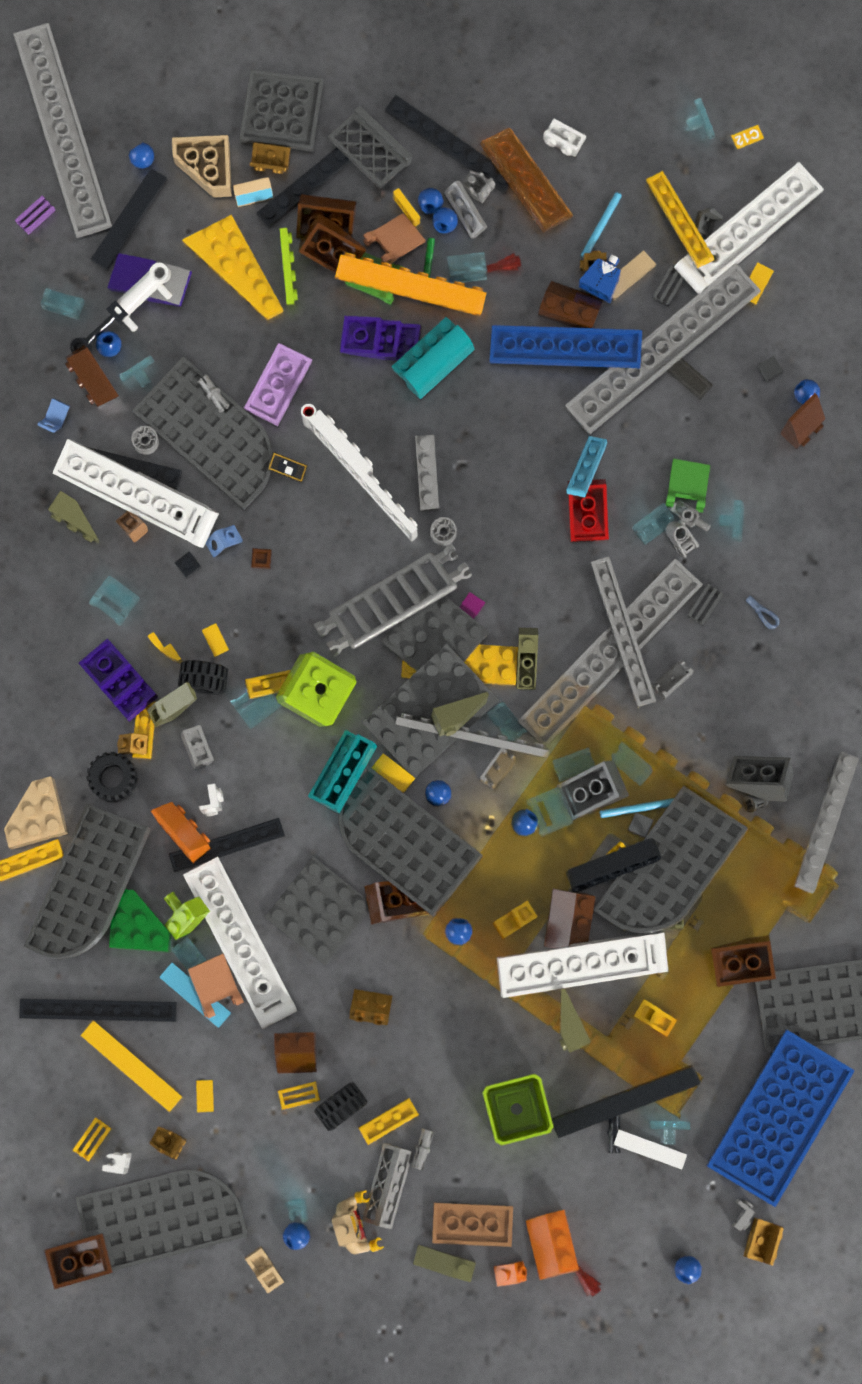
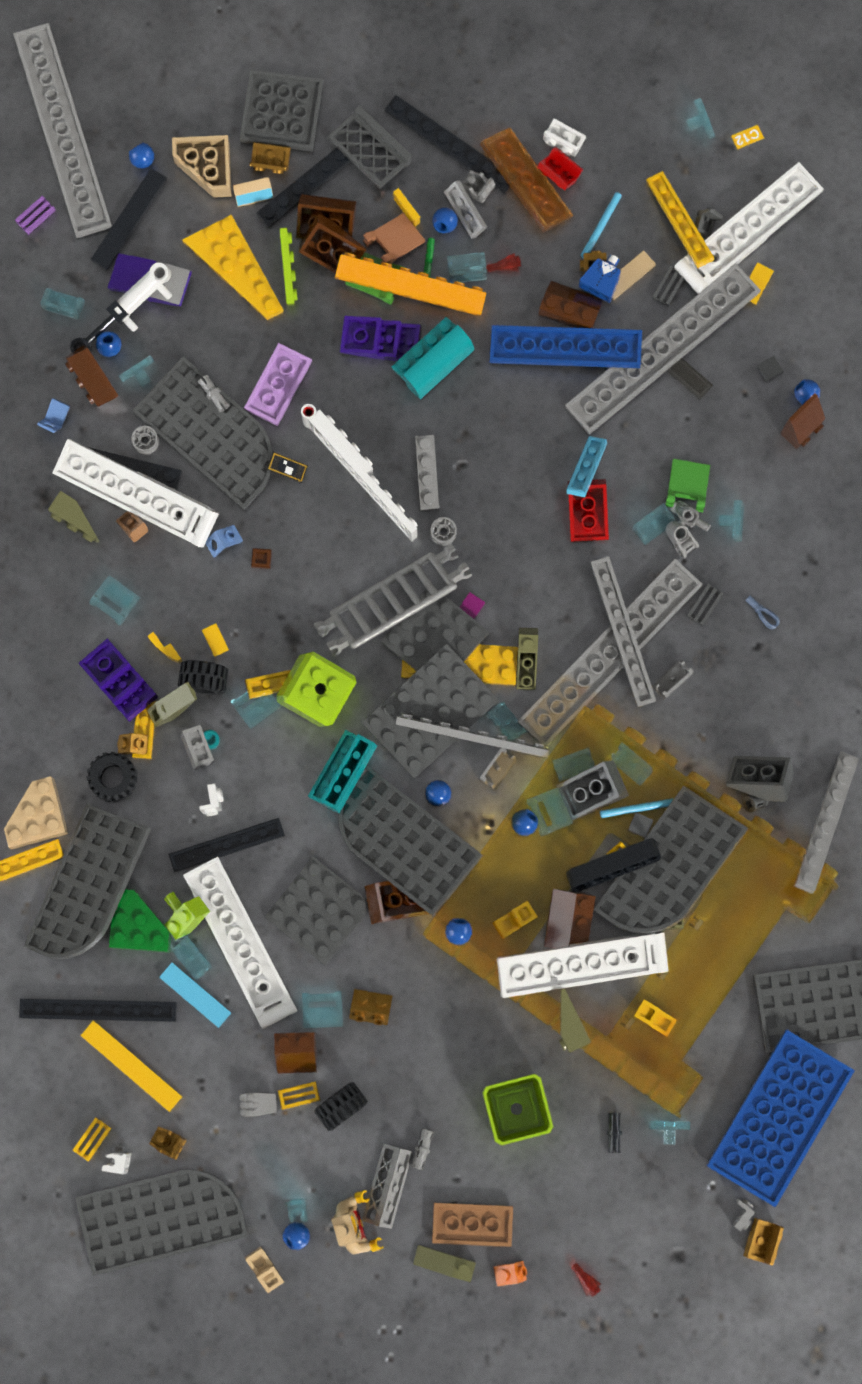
(78, 1261): reddish brown slope -> none
(181, 830): orange slope -> none
(187, 564): black plate -> none
(205, 1096): yellow sticker -> none
(212, 738): none -> teal tile
(213, 983): nougat flag -> none
(257, 1104): none -> light grey hand
(322, 1016): none -> clear light blue plate
(388, 1121): yellow tile -> none
(393, 773): yellow slope -> none
(430, 200): blue piece -> none
(453, 716): olive slope -> none
(552, 1245): orange slope -> none
(560, 169): none -> red bracket
(625, 1101): black tile -> none
(650, 1149): white sticker -> none
(688, 1269): blue piece -> none
(743, 961): reddish brown slope -> none

